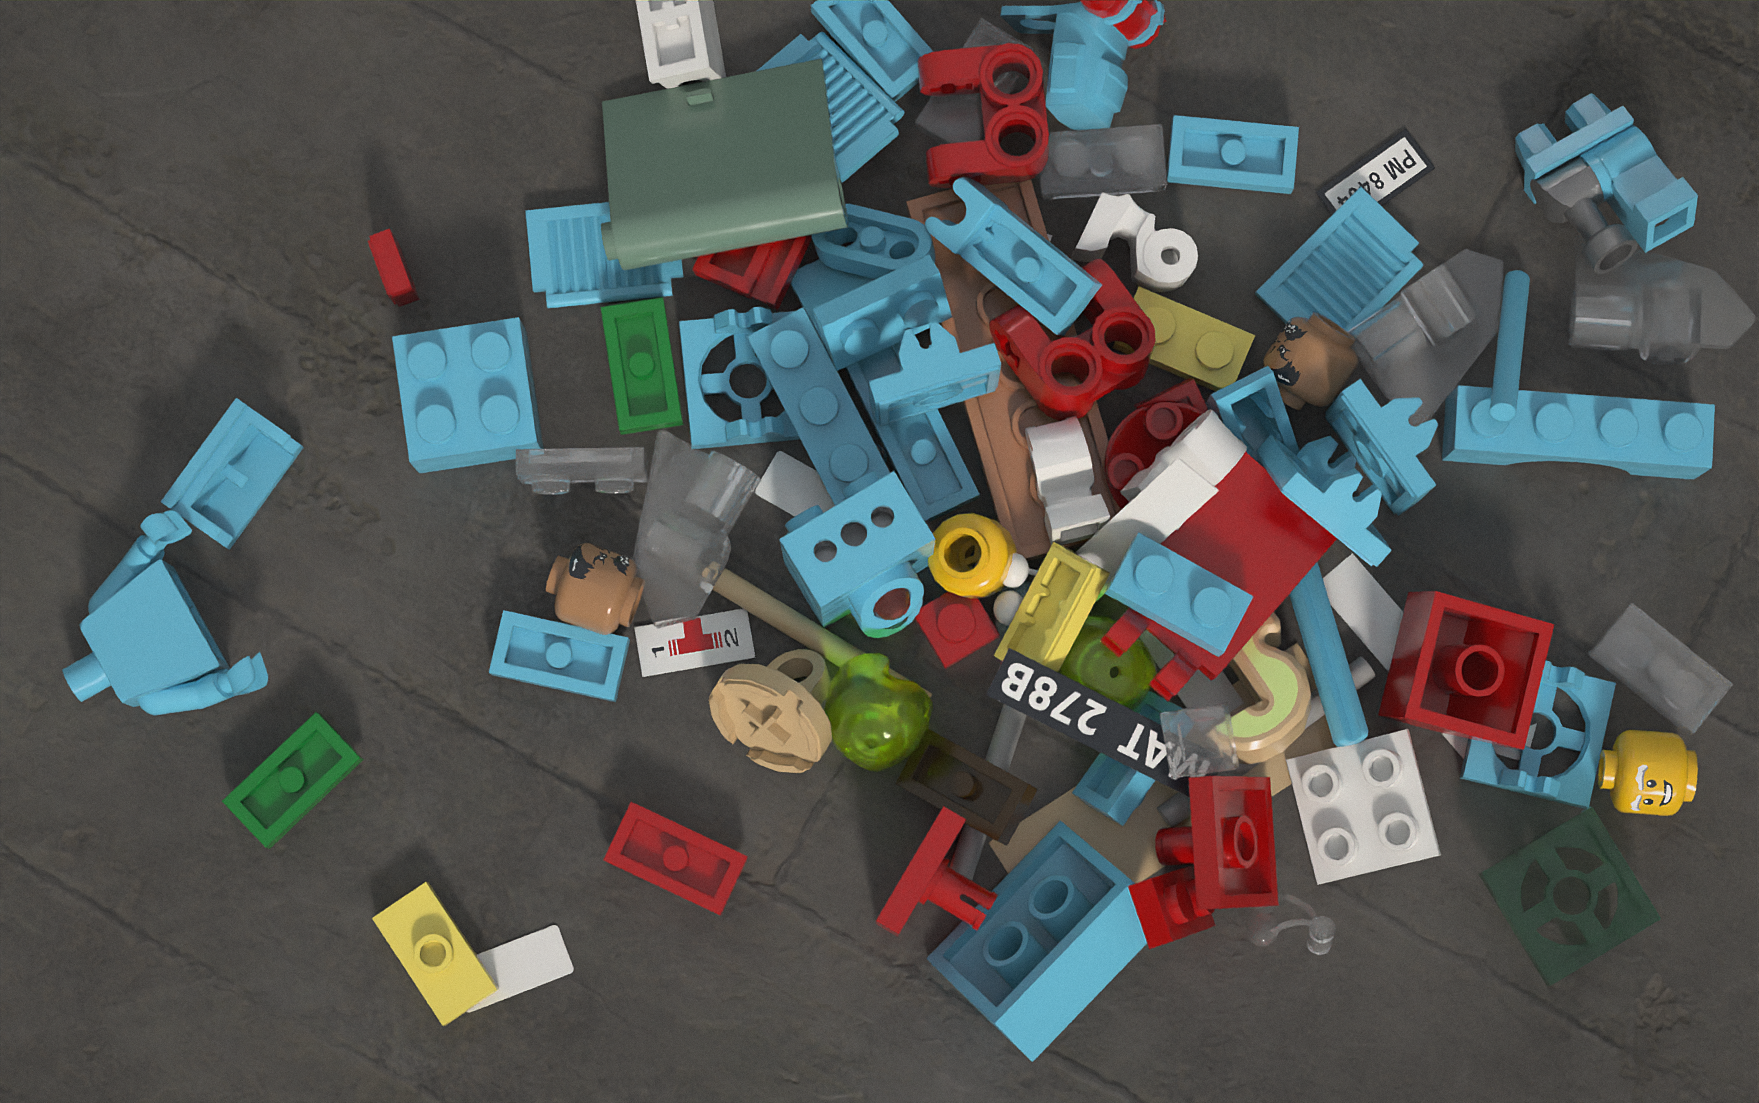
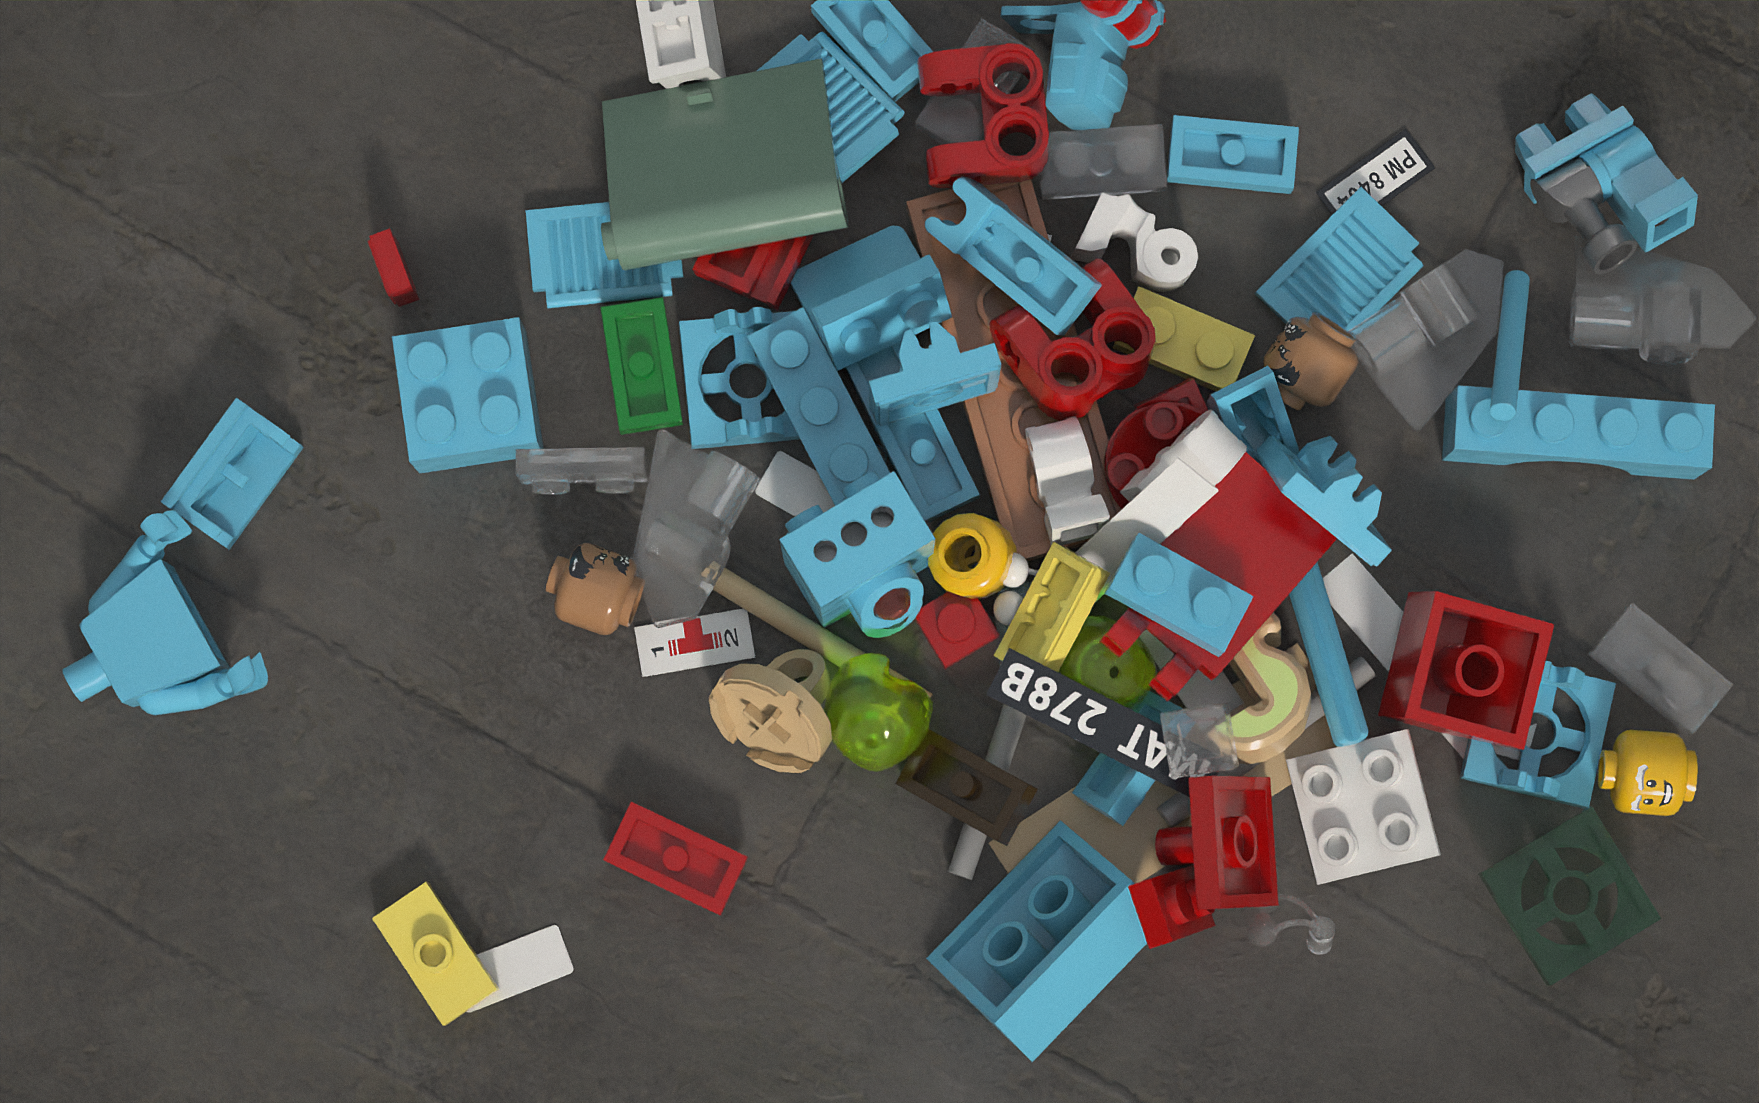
(292, 780): green plate -> none
(559, 656): medium azure plate -> none
(878, 243): medium azure plate -> none
(933, 880): red tile -> none
(1385, 443): medium azure piece -> none

